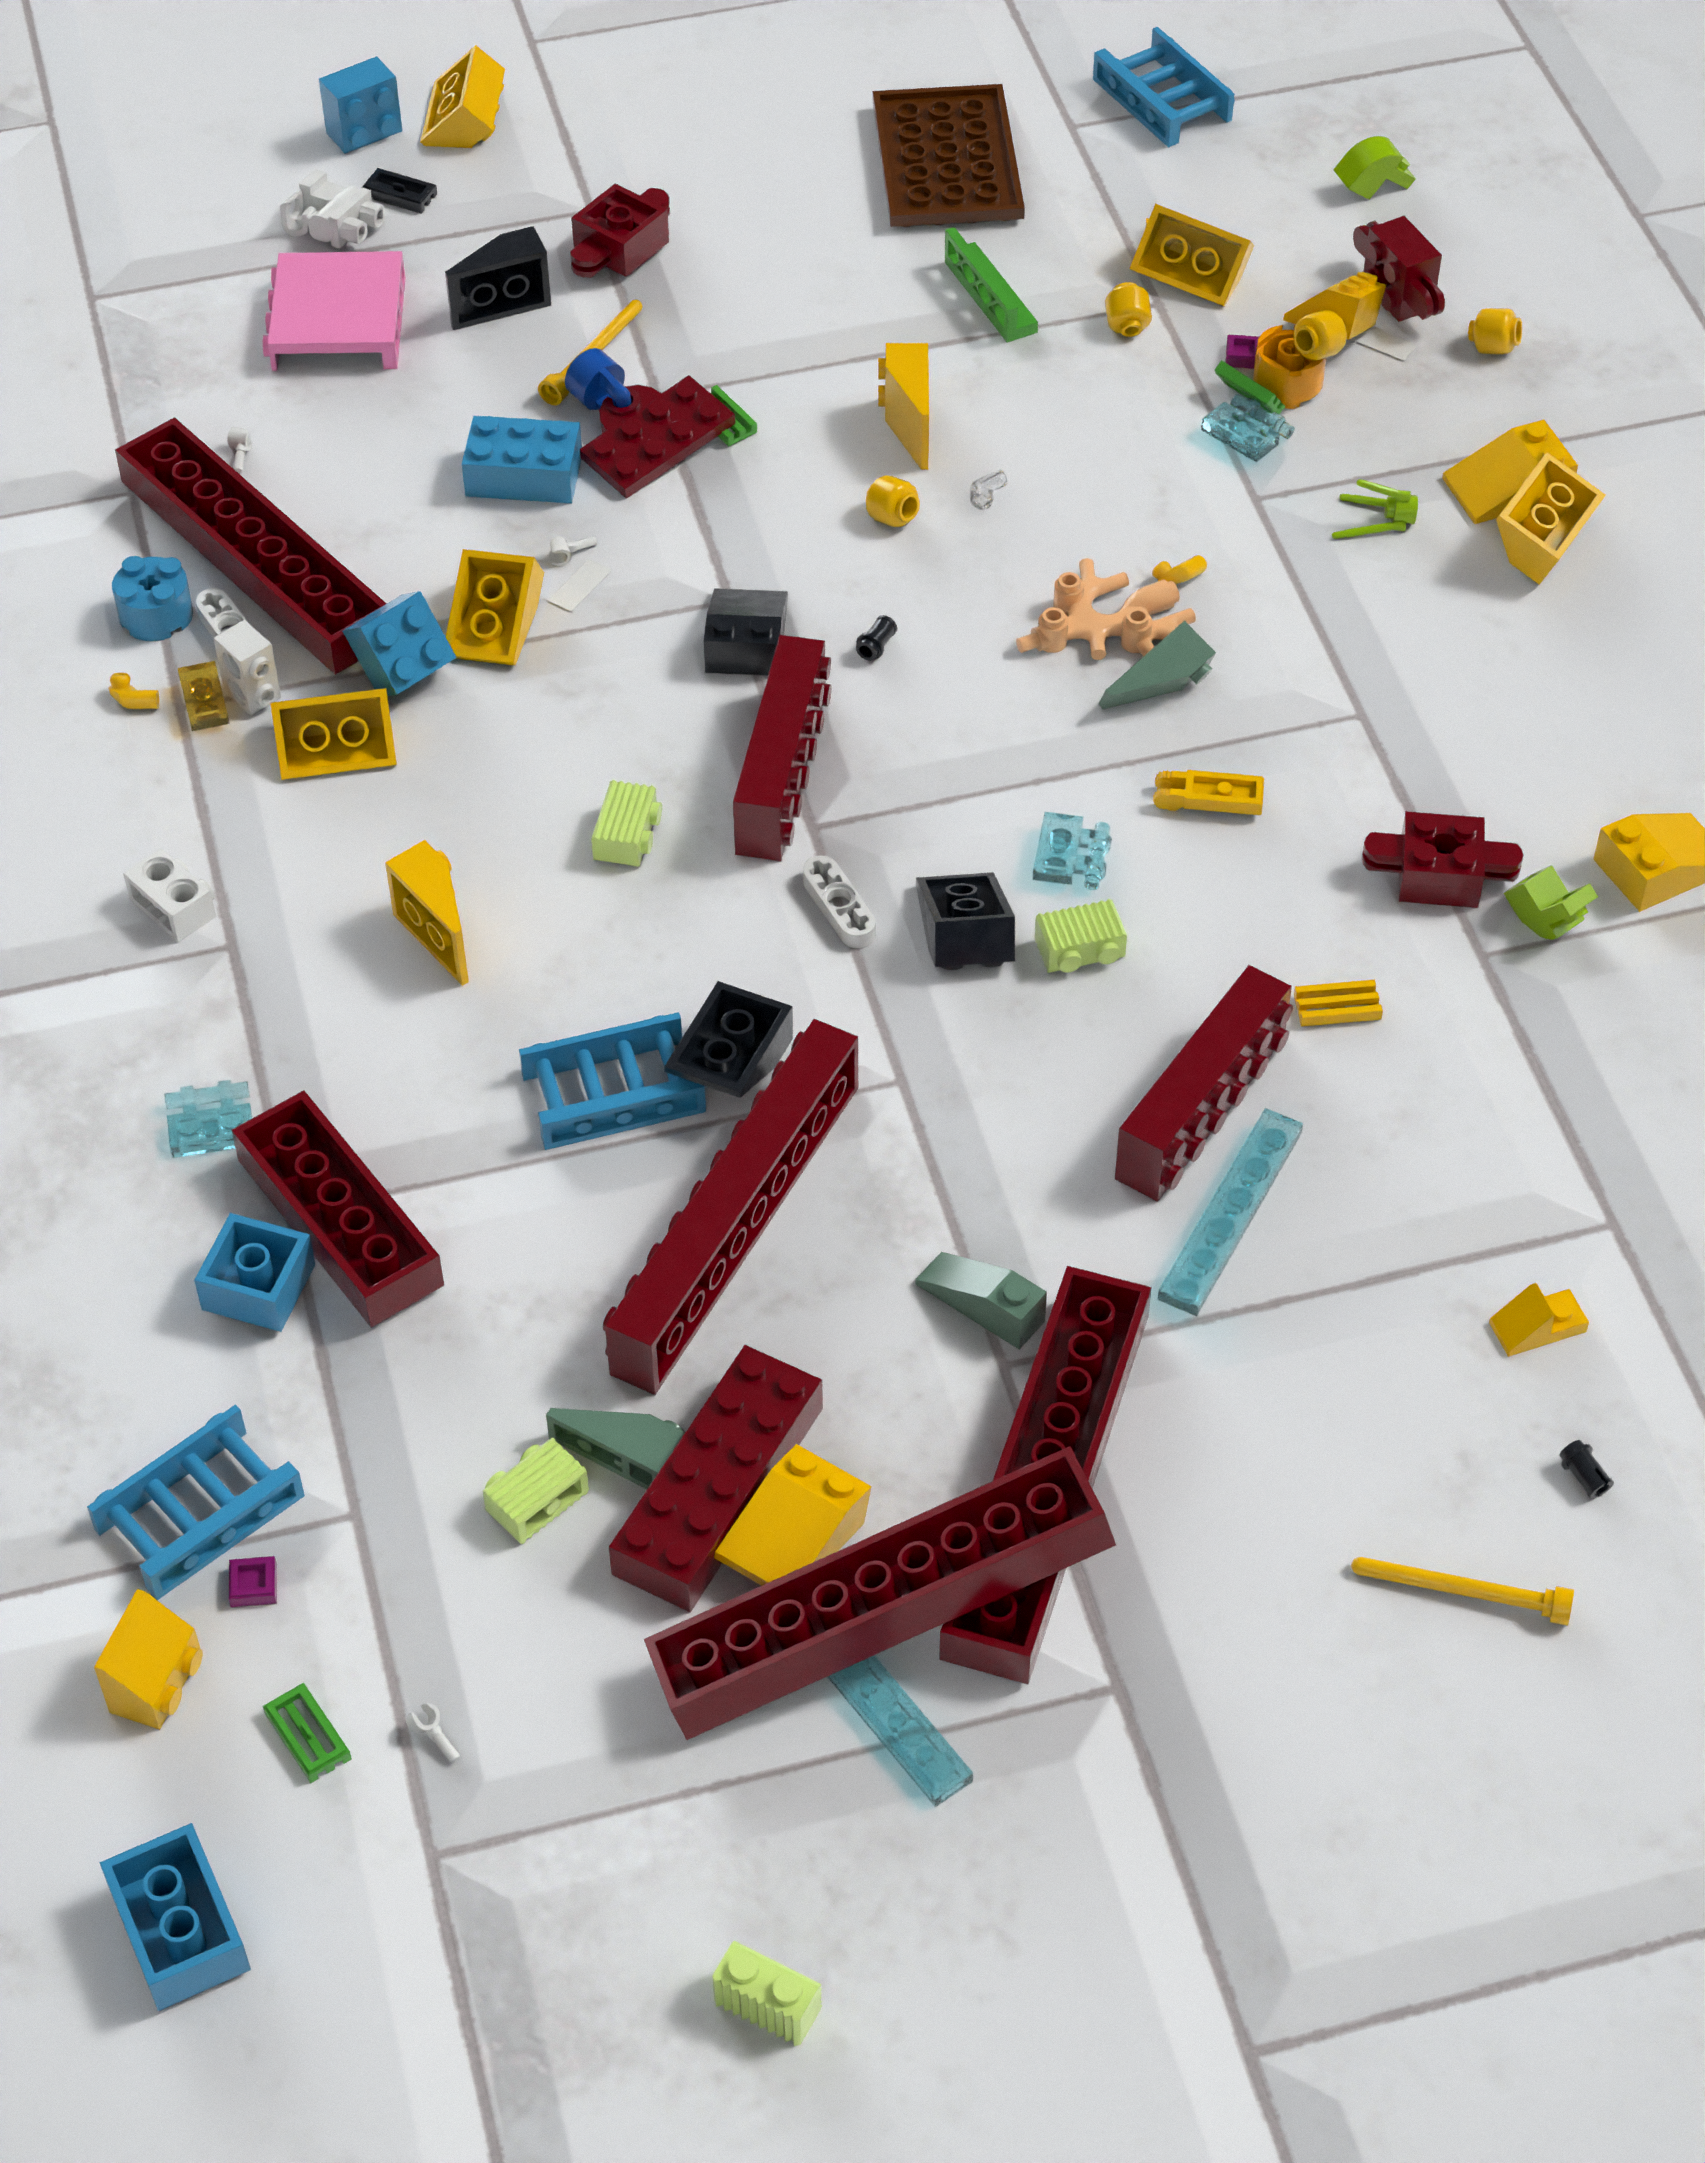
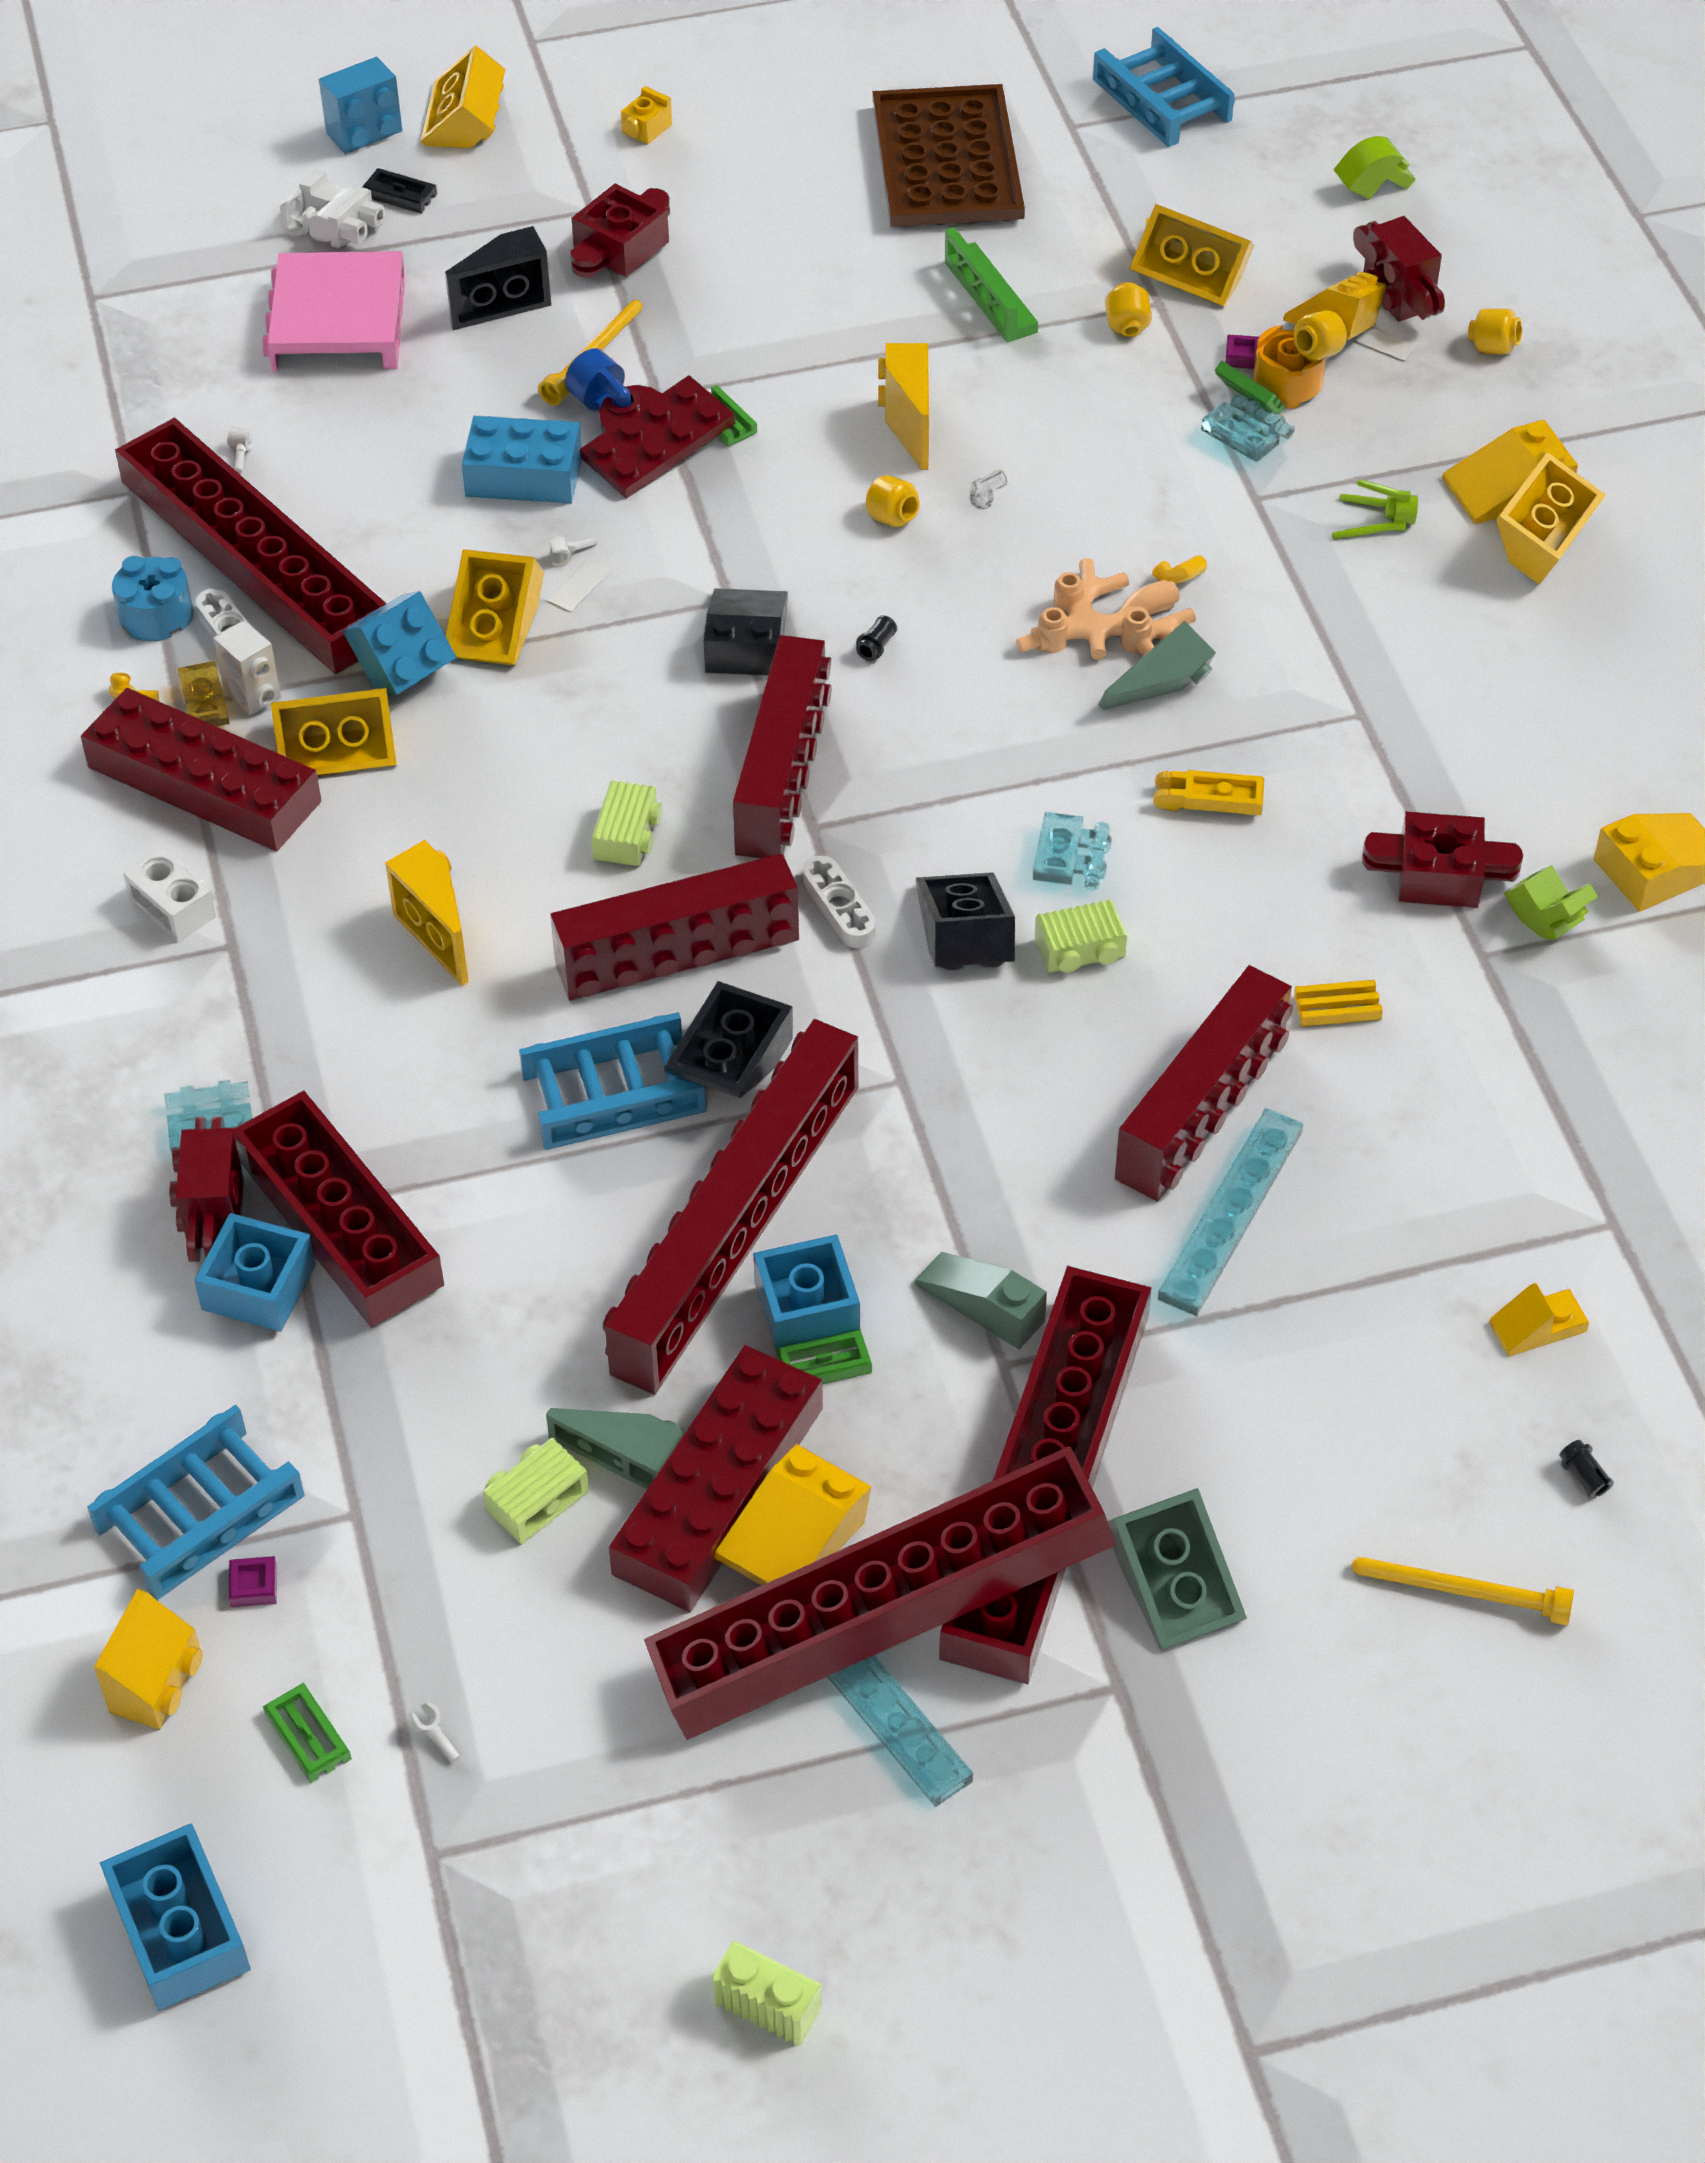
(201, 769): none -> dark red brick
(206, 1184): none -> dark red brick
(647, 115): none -> yellow brick
(675, 926): none -> dark red brick
(806, 1291): none -> dark azure brick
(827, 1365): none -> bright green tile
(1176, 1569): none -> sand green slope

